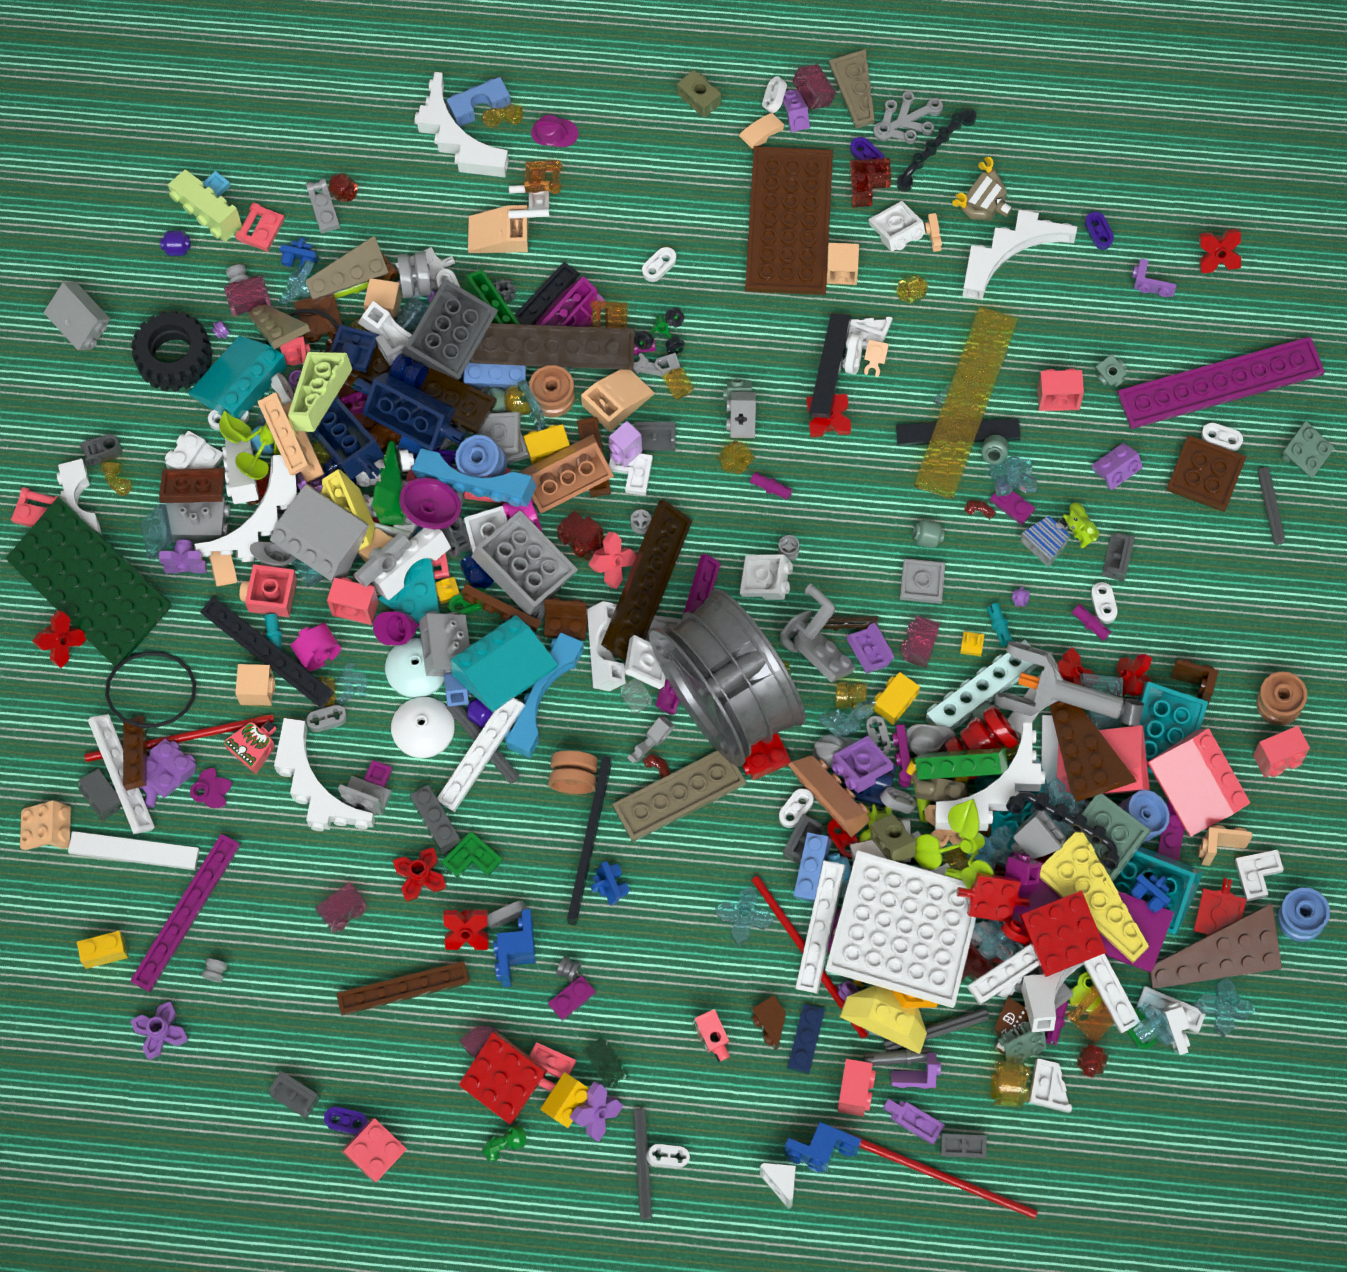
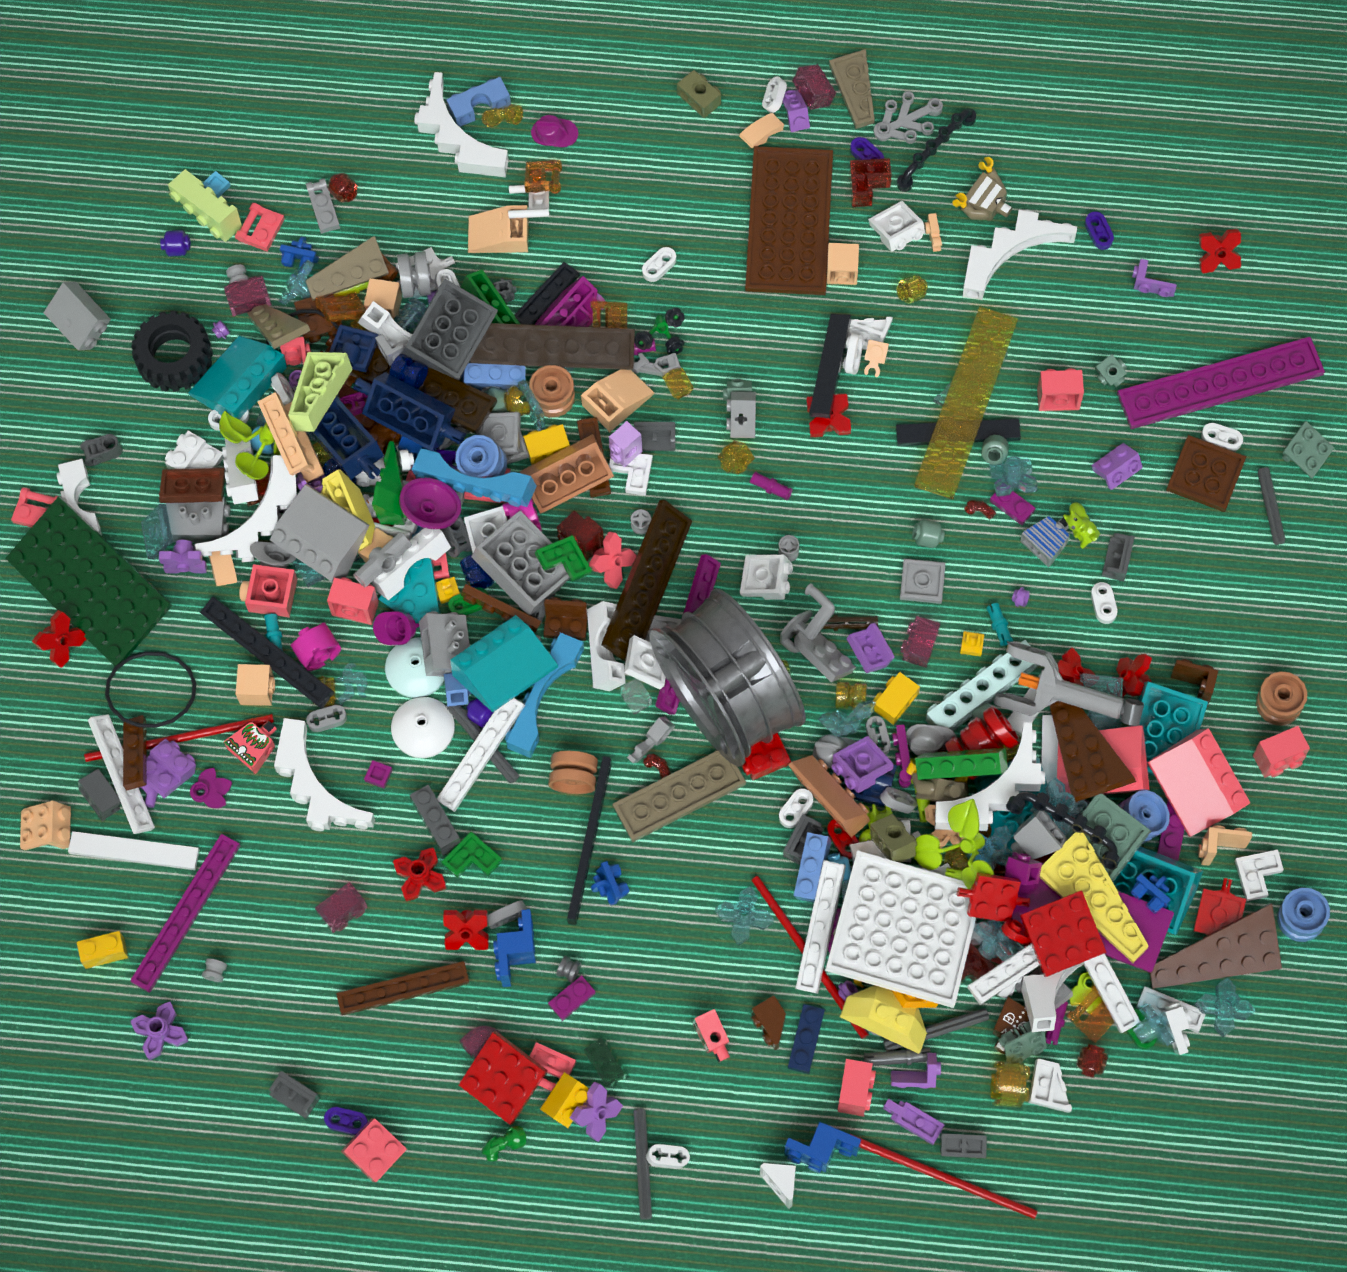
(119, 485): clear yellow arm -> none
(341, 307): none -> clear orange plate
(365, 795): light grey bracket -> none
(566, 553): none -> green plate
(1091, 622): magenta pin -> none

